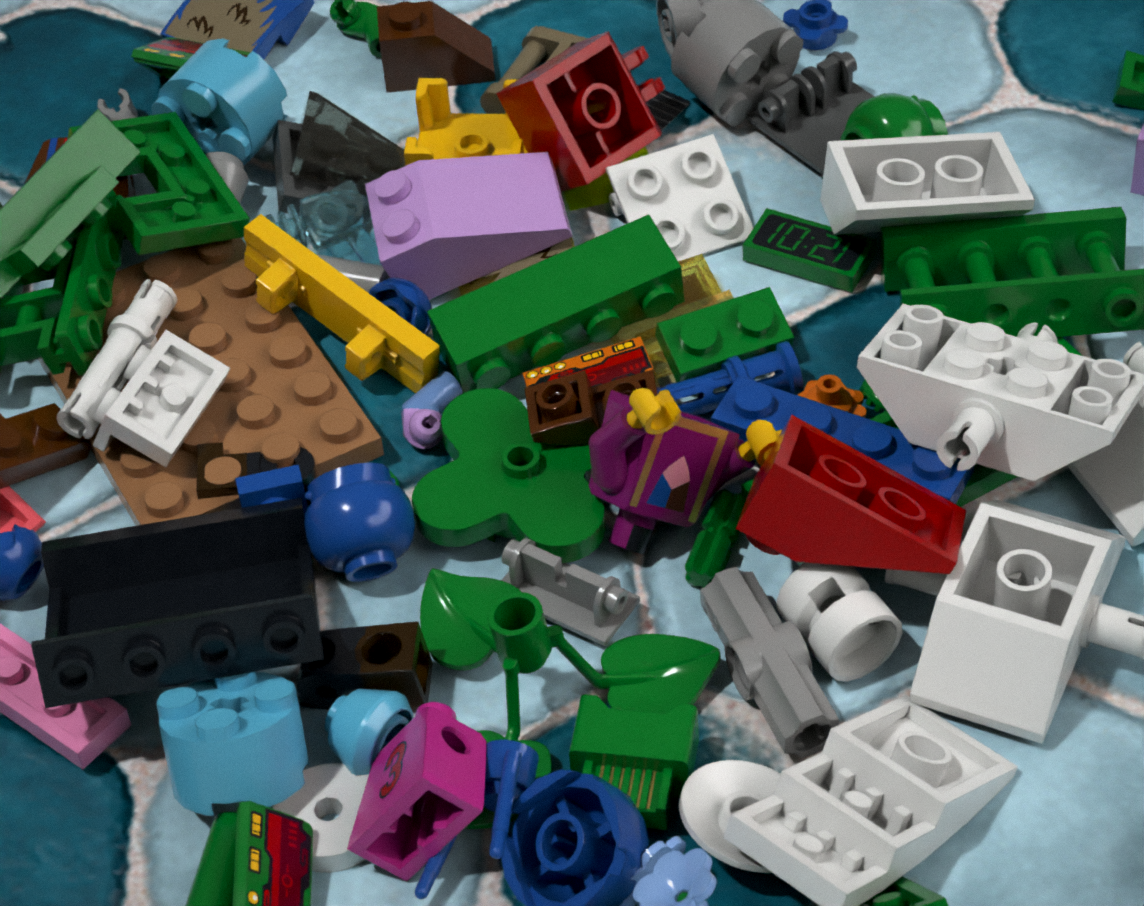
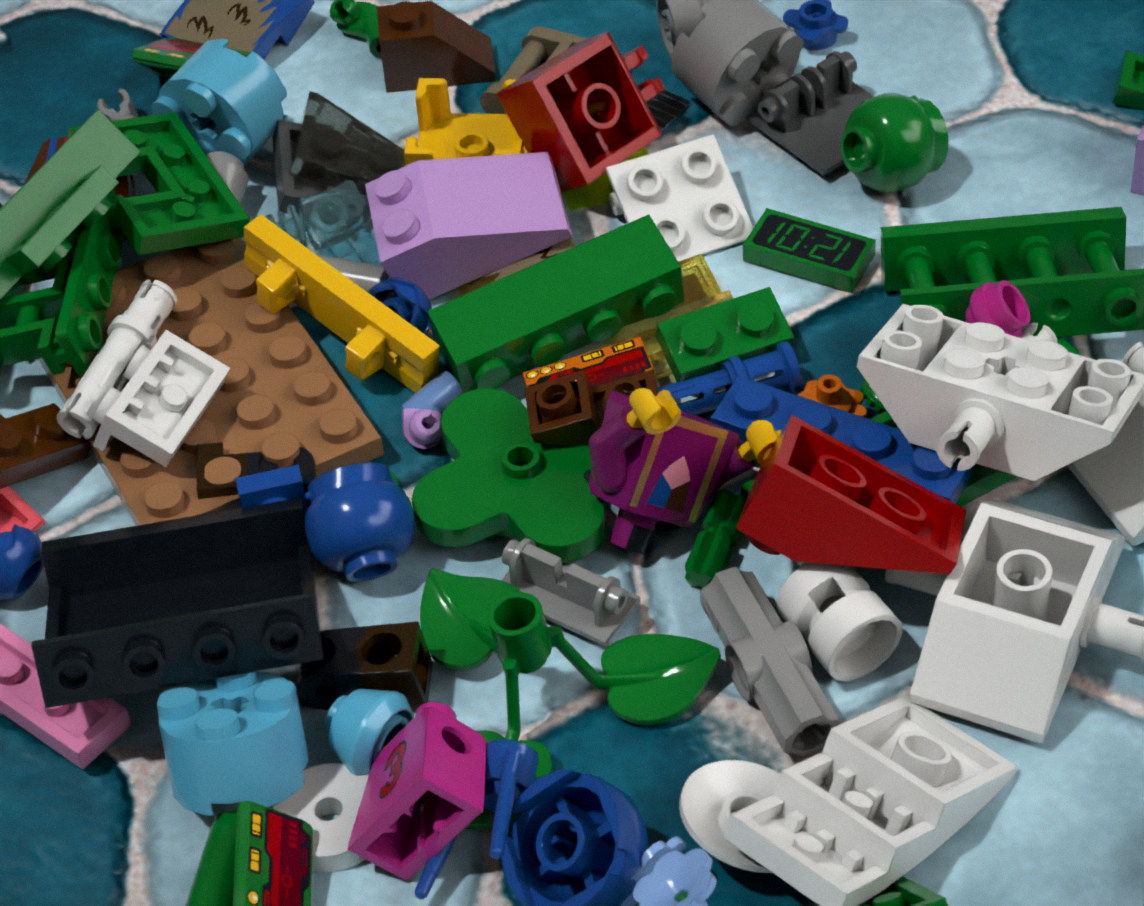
(637, 752): green piece -> none
(920, 181): white slope -> none
(999, 305): none -> dark pink plate

